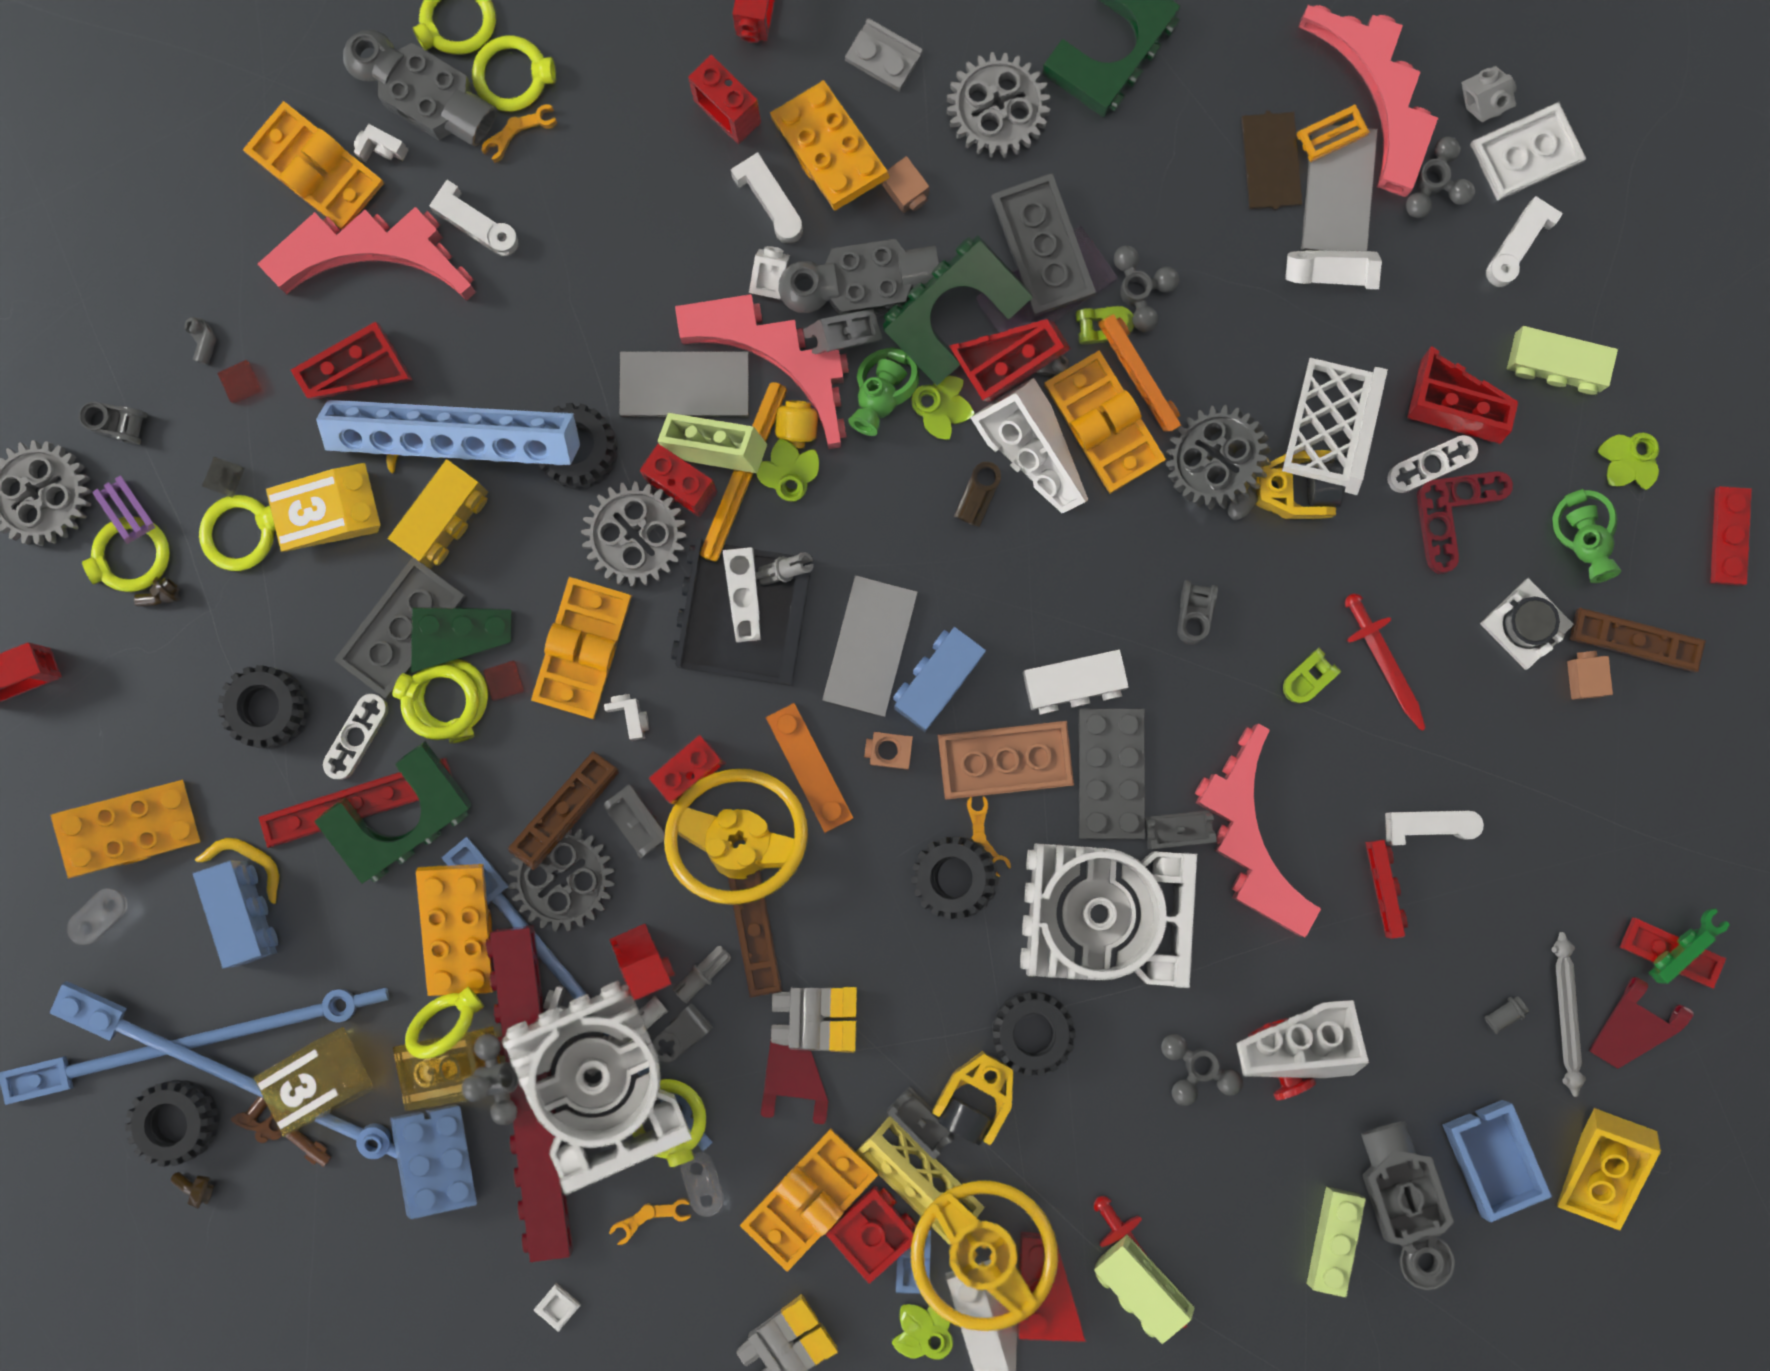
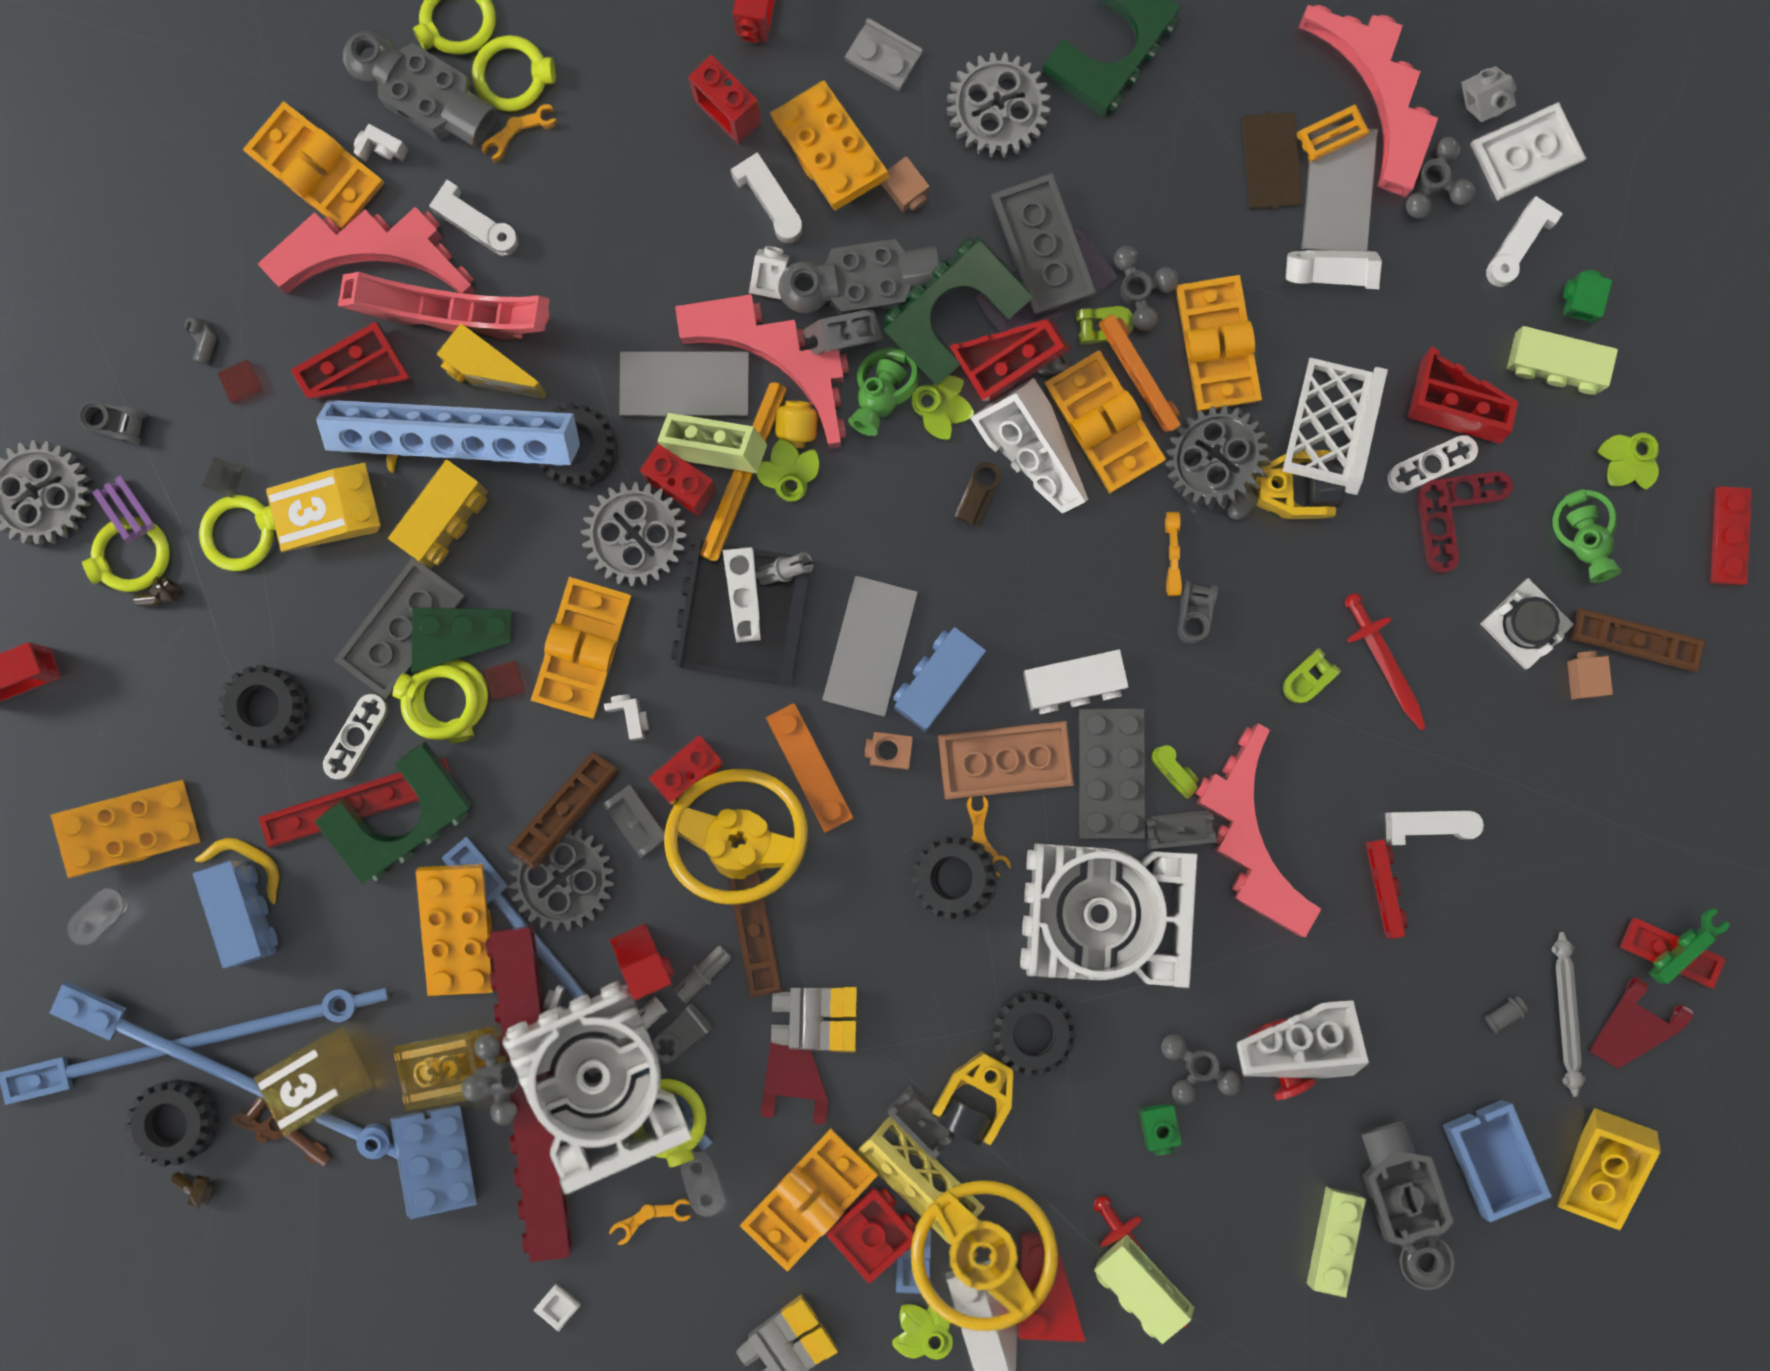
(413, 305): none -> coral arch
(467, 1004): neon yellow piece -> none
(477, 362): none -> yellow slope
(1160, 1128): none -> green brick
(1173, 581): none -> light orange piece
(1181, 778): none -> lime plate
(1218, 343): none -> light orange plate
(1586, 296): none -> green brick

